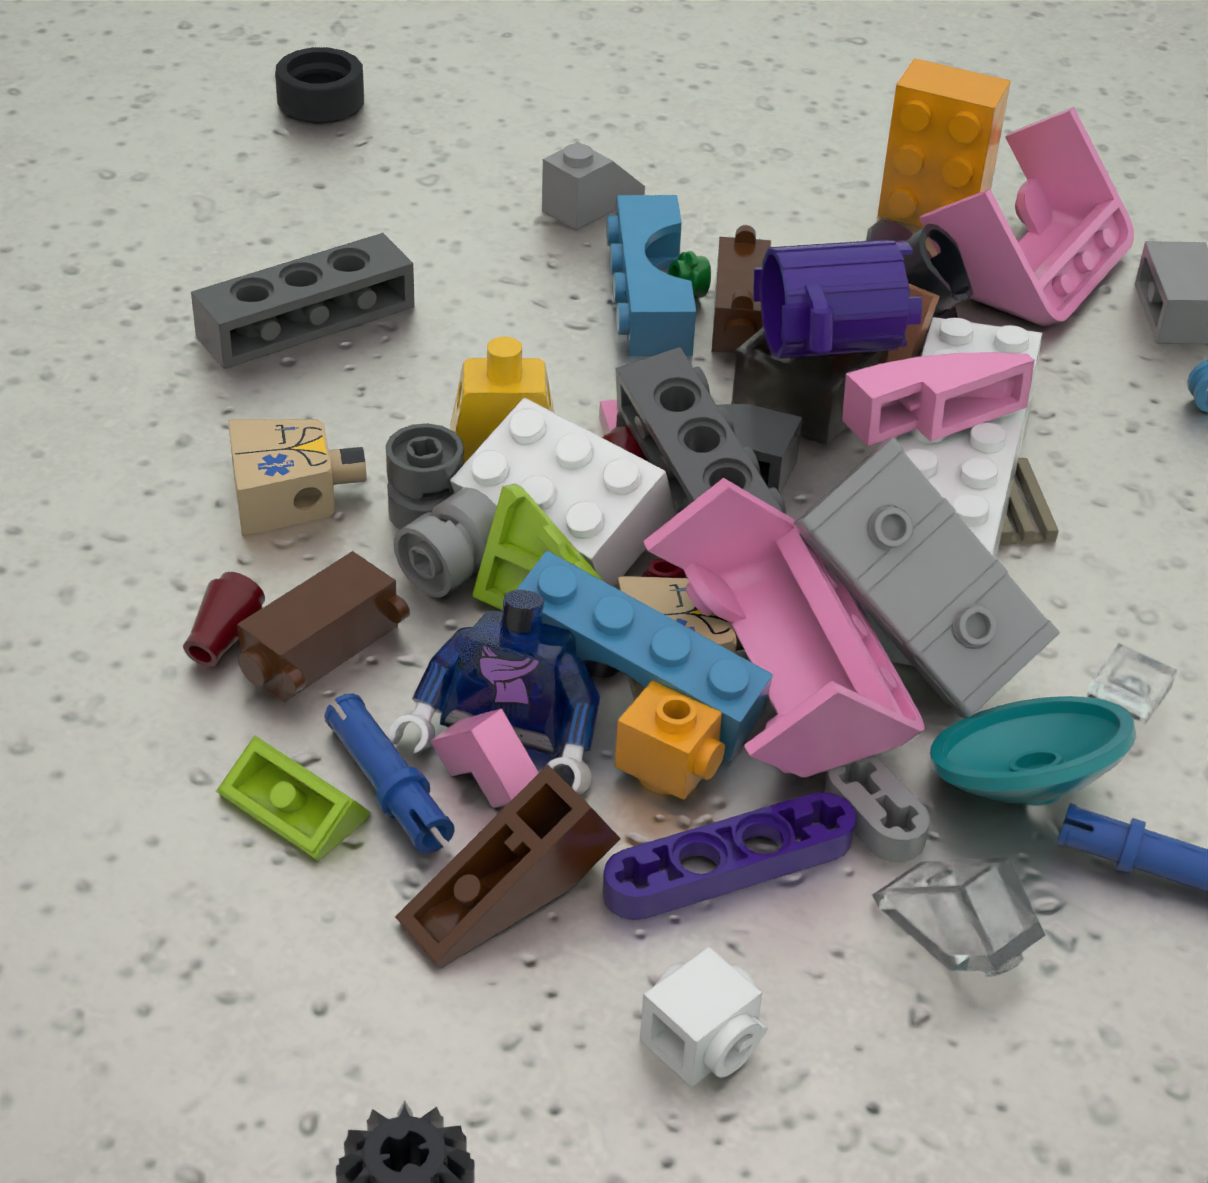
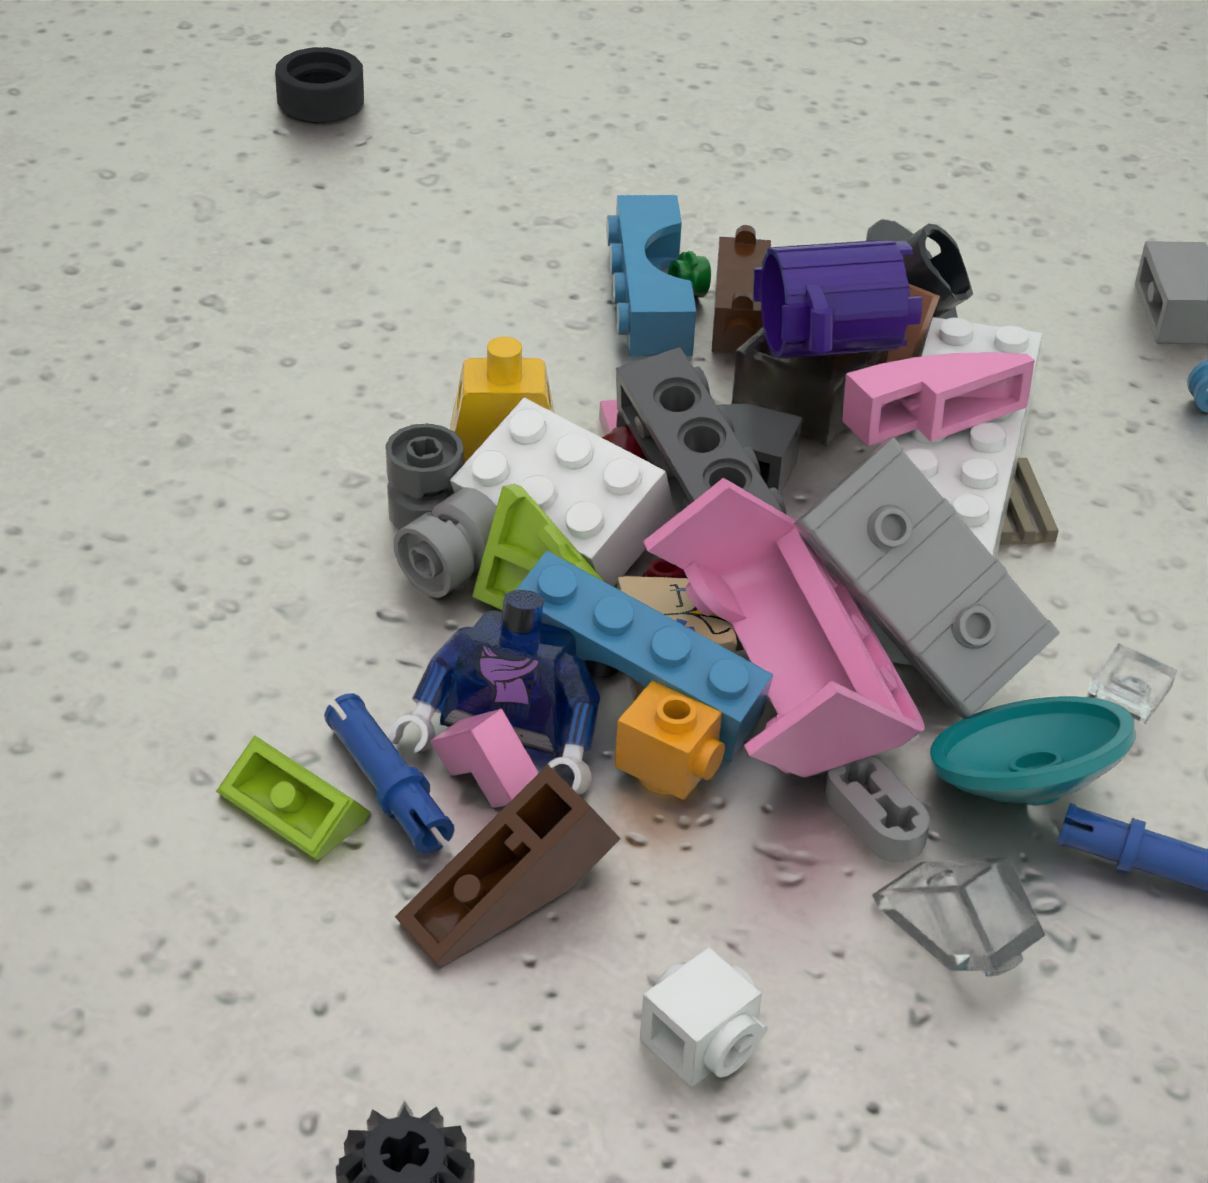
(222, 608): dark red cone -> none
(287, 472): tan torso -> none
(303, 300): dark grey brick -> none
(318, 626): reddish brown brick -> none
(583, 185): light grey slope -> none
(725, 845): dark purple beam -> none
(940, 139): light orange brick -> none
(1071, 222): bright pink windscreen -> none

